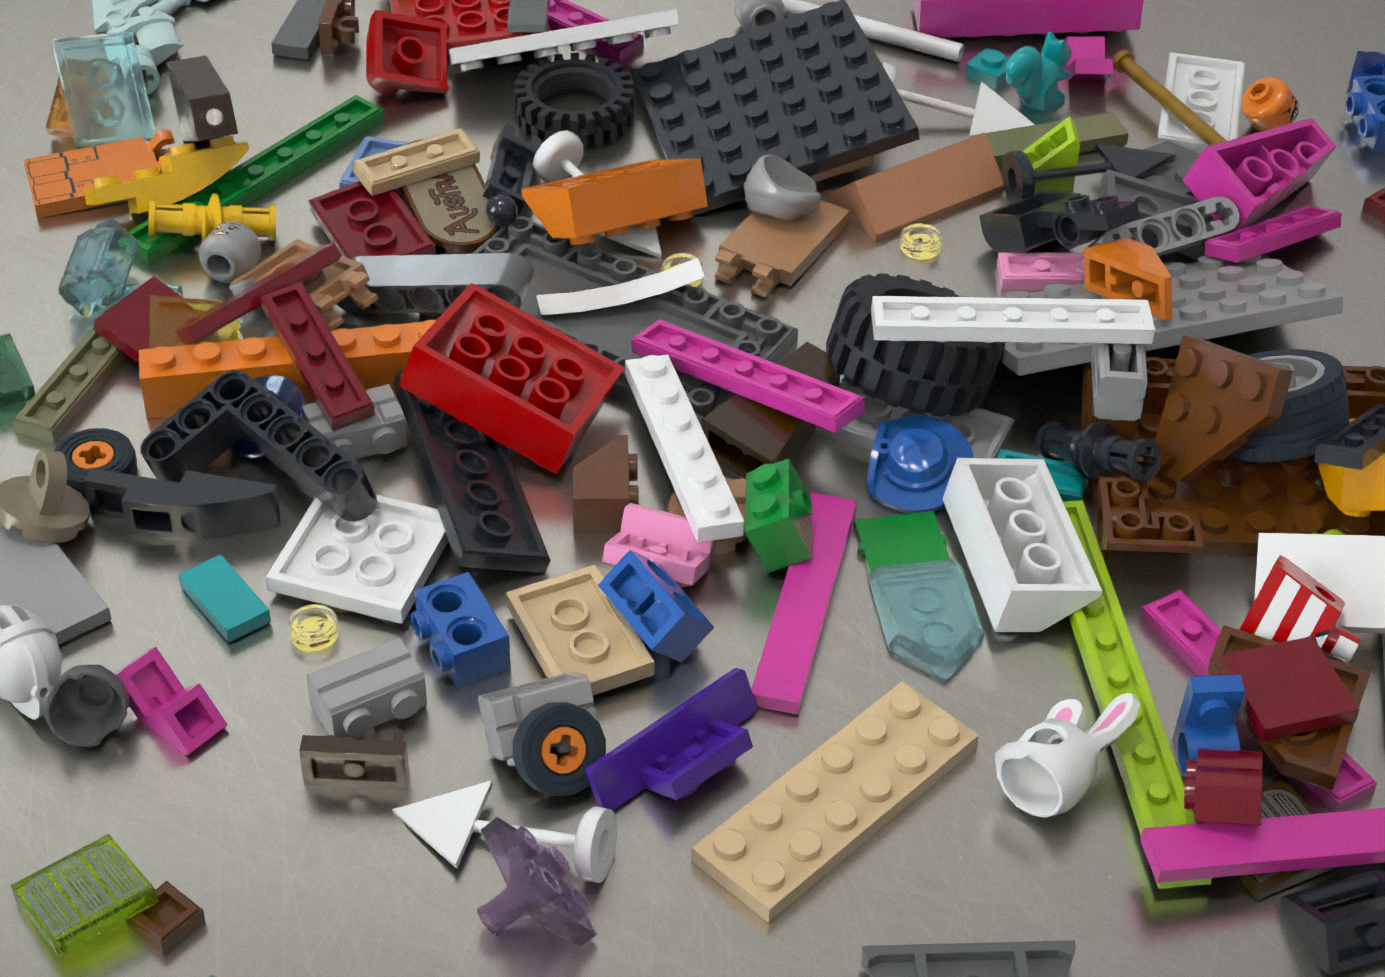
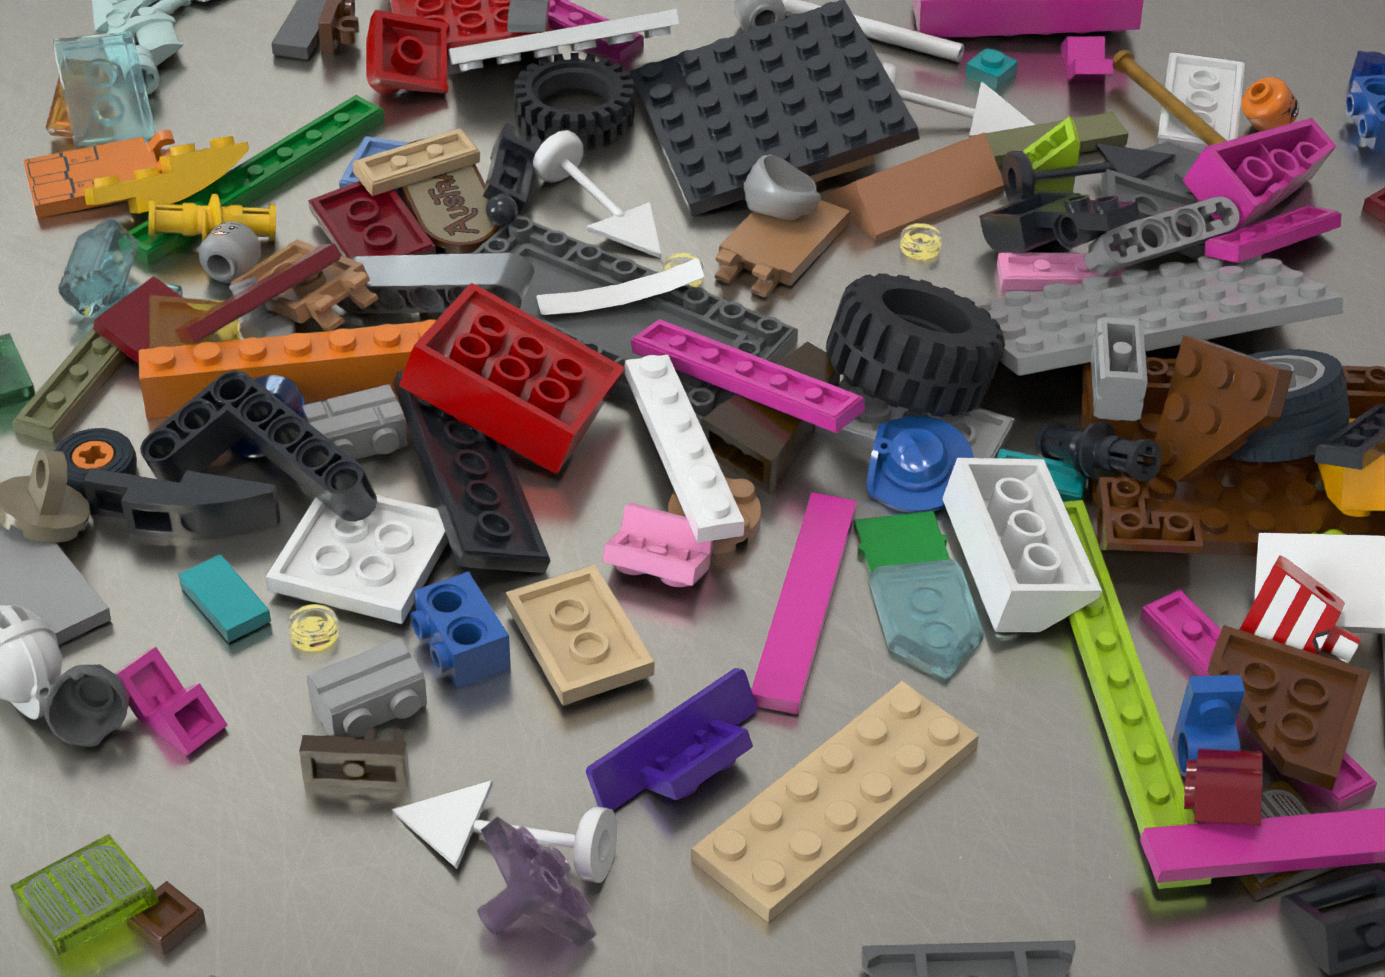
(195, 92): dark brown slope -> none
(317, 356): dark red tile -> none
(506, 709): light grey brick -> none
(547, 726): black bush -> none
(603, 487): reddish brown slope -> none
(618, 198): orange slope -> none
(655, 606): blue brick -> none
(778, 515): green brick -> none
(1012, 320): white plate -> none
(1037, 75): teal animal -> none
(1058, 760): white piece -> none
(1129, 272): orange slope -> none
(1290, 688): dark red tile -> none

